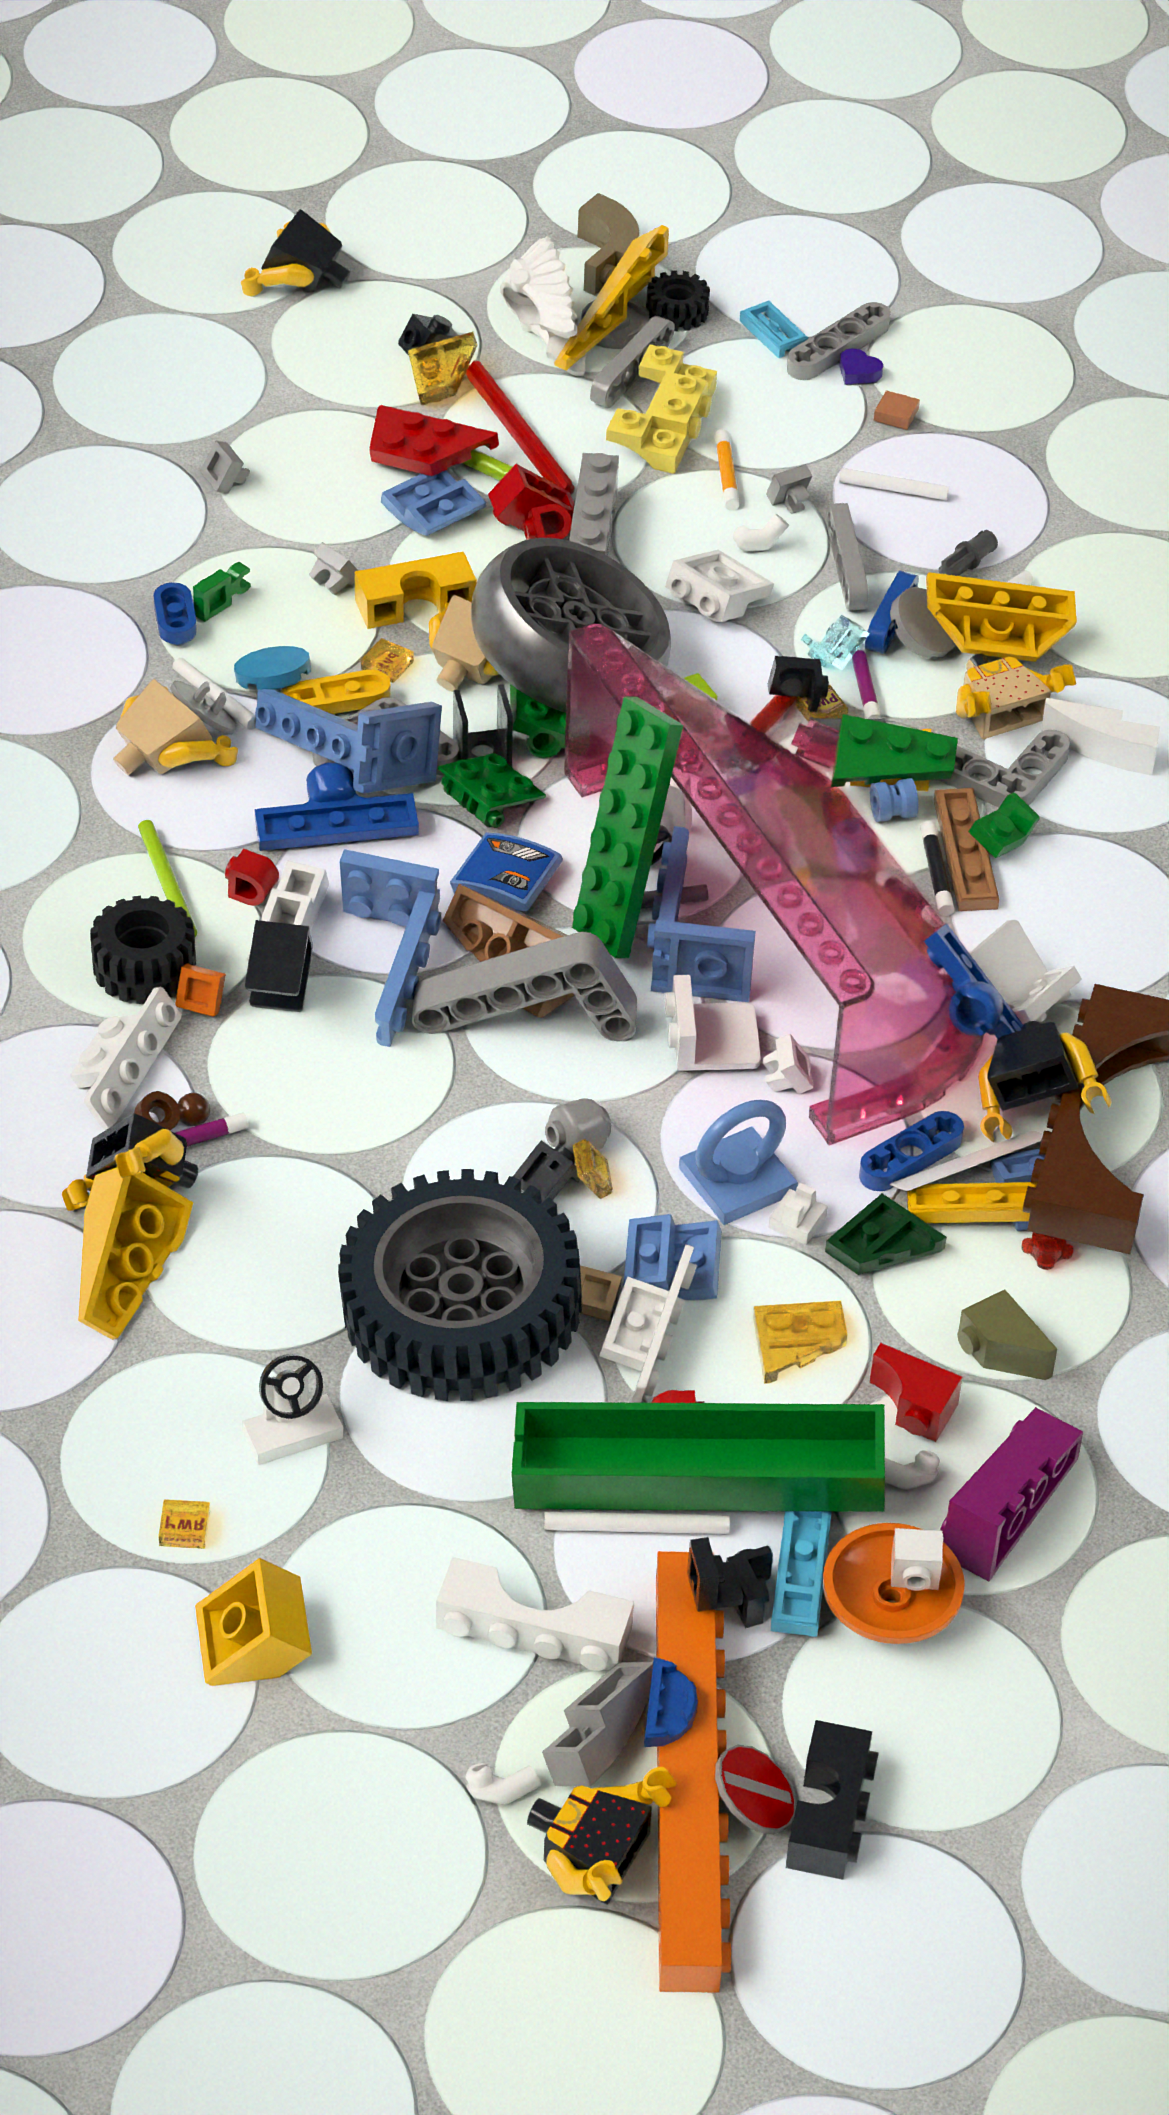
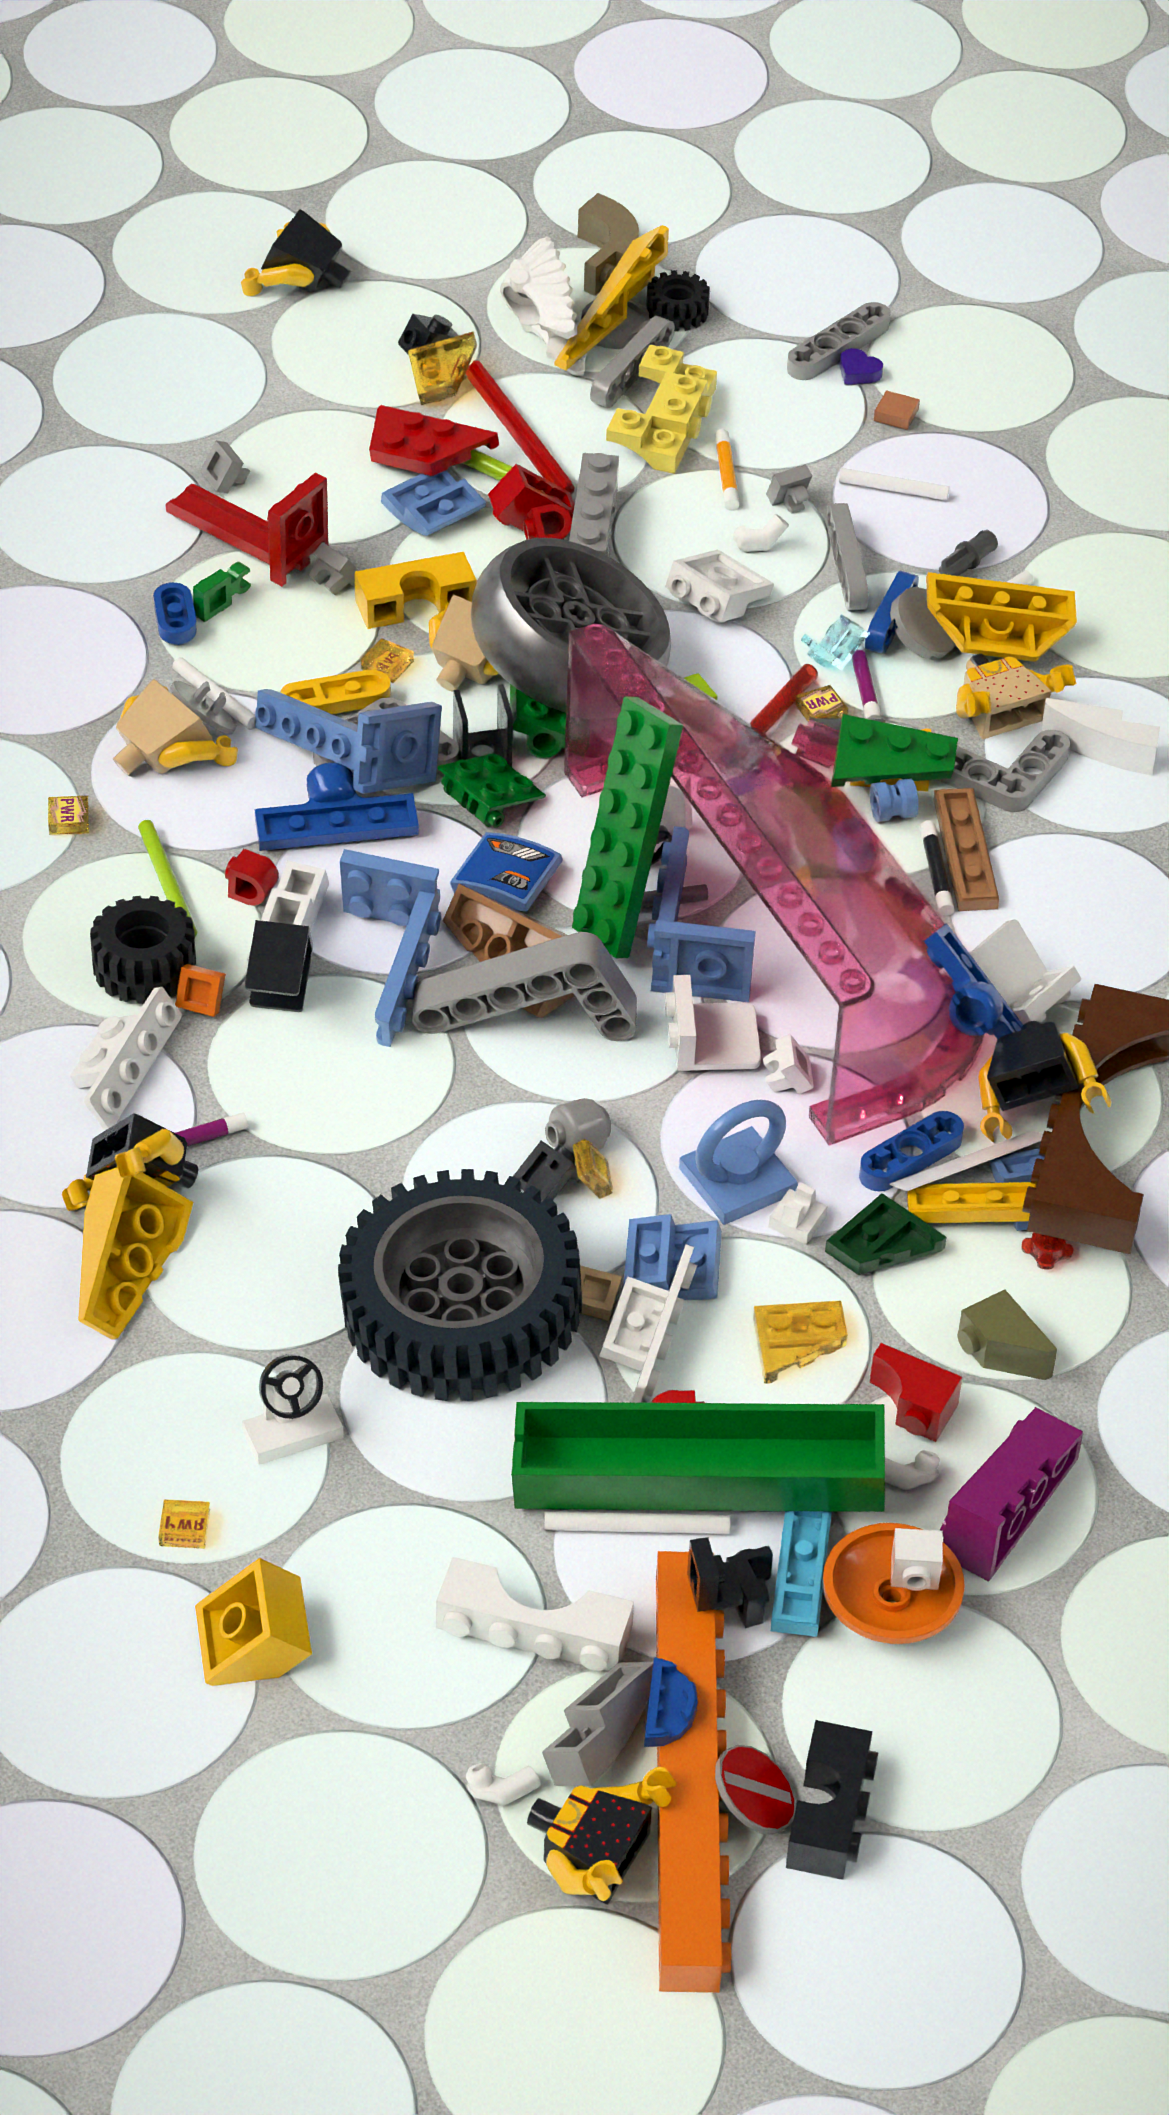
(68, 815): none -> tile
(191, 1109): reddish brown plate -> none
(272, 667): dark azure tile -> none
(283, 541): none -> red bracket
(768, 331): medium azure tile -> none
(798, 678): black bracket -> none
(1005, 827): green bracket -> none

